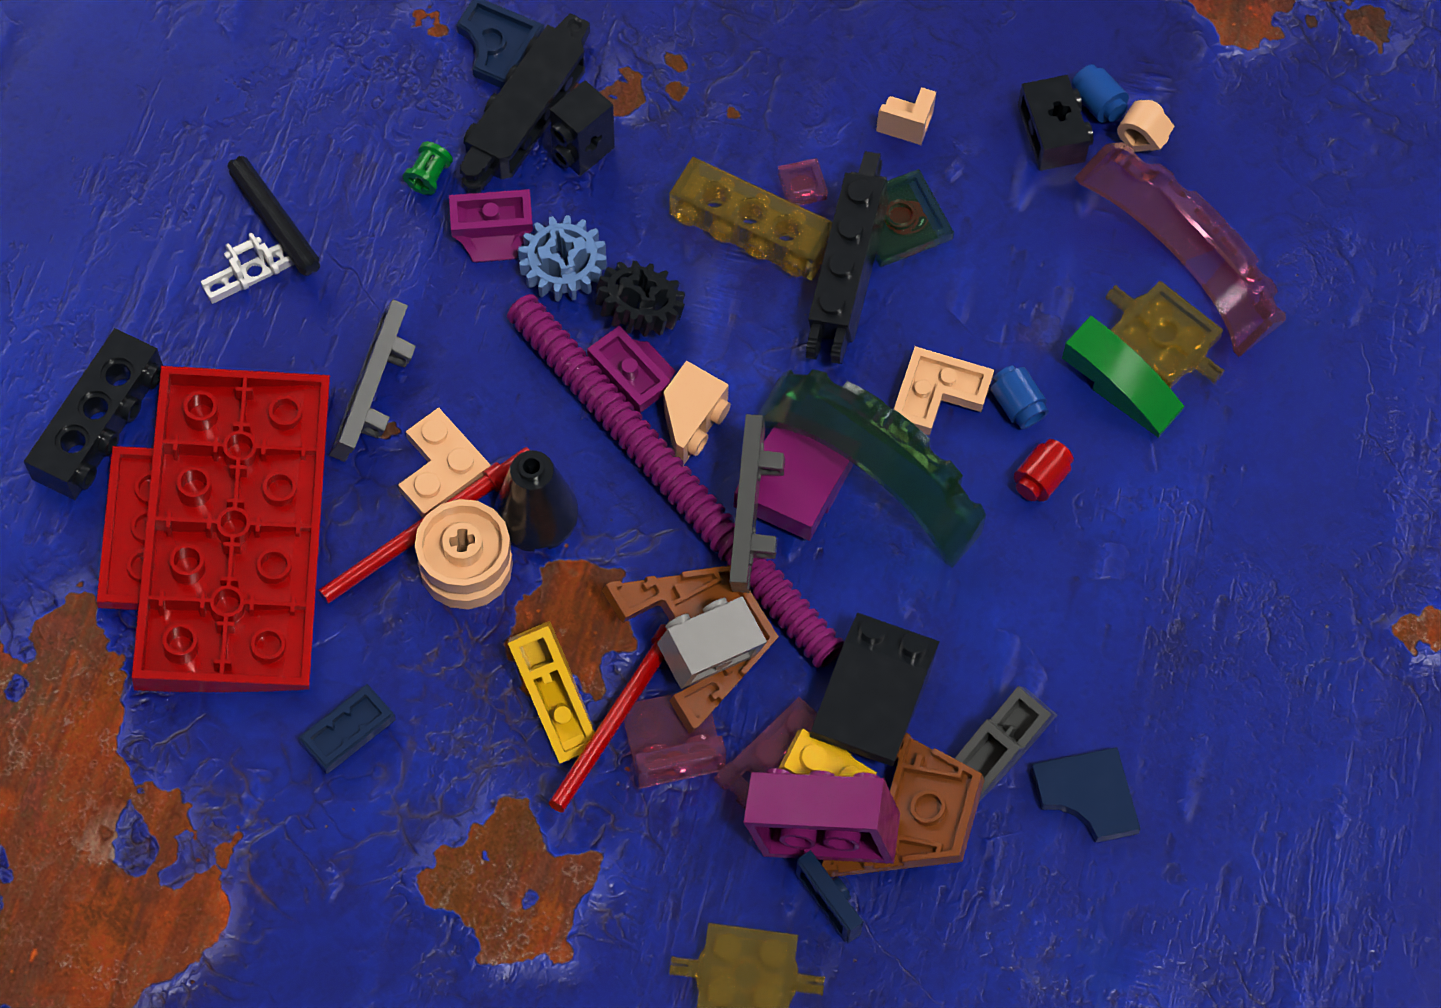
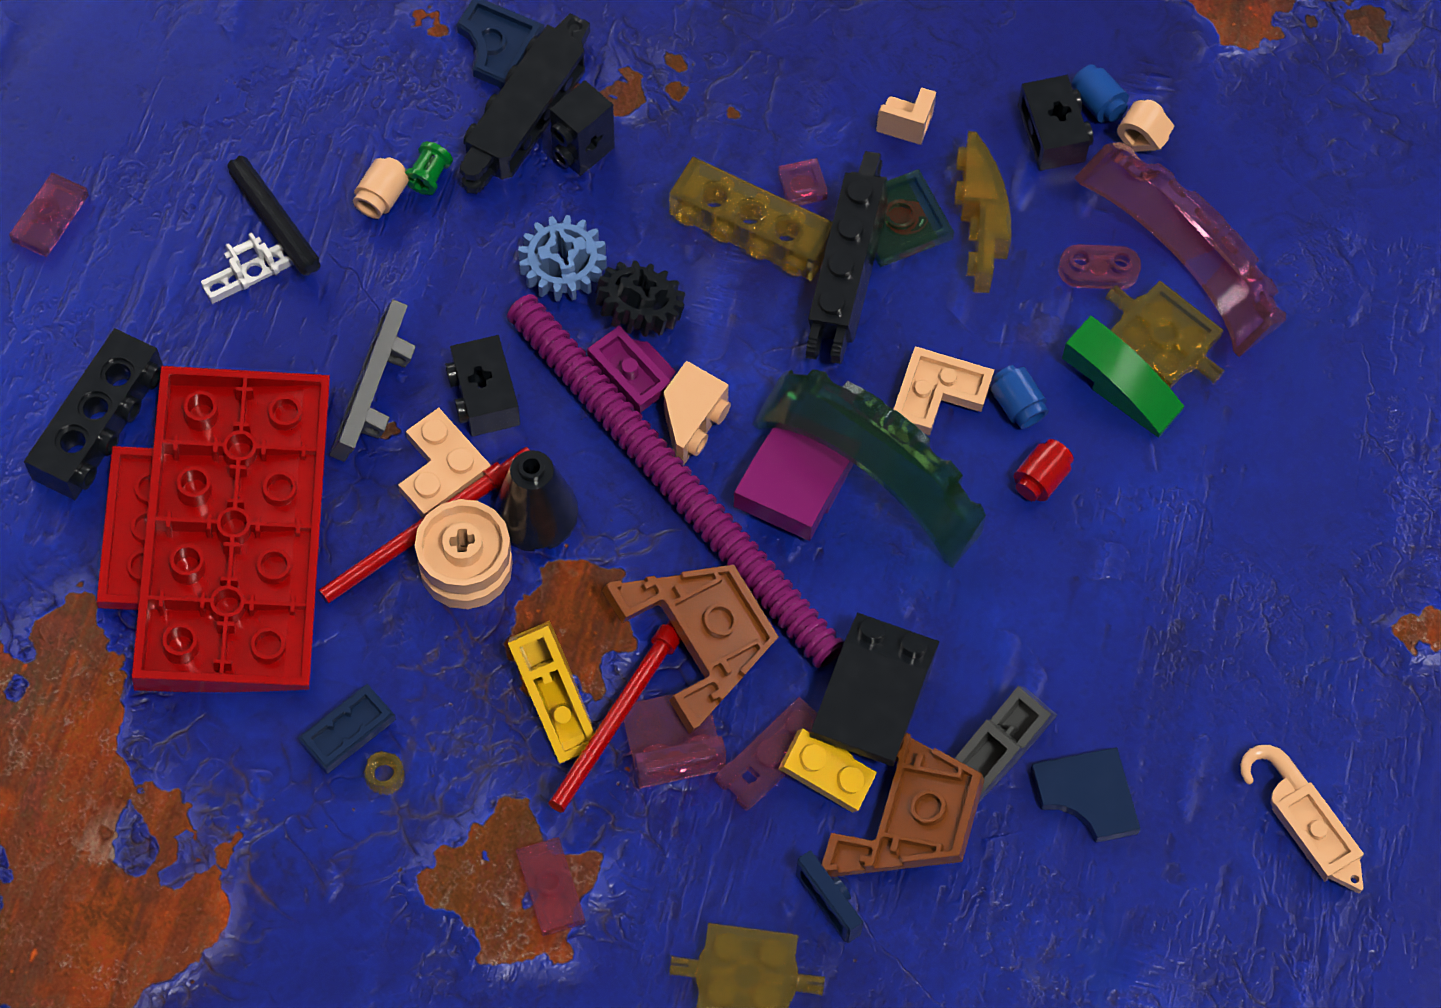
(49, 214): none -> clear pink plate
(380, 187): none -> light nougat brick
(391, 785): none -> clear yellow axle
(483, 364): none -> black brick
(491, 223): magenta slope -> none
(550, 886): none -> clear pink plate
(710, 641): light grey brick -> none
(746, 541): dark grey hinge -> none
(824, 814): magenta brick -> none
(985, 207): none -> clear yellow slope
(1100, 268): none -> clear pink plate
(1309, 819): none -> light nougat plate

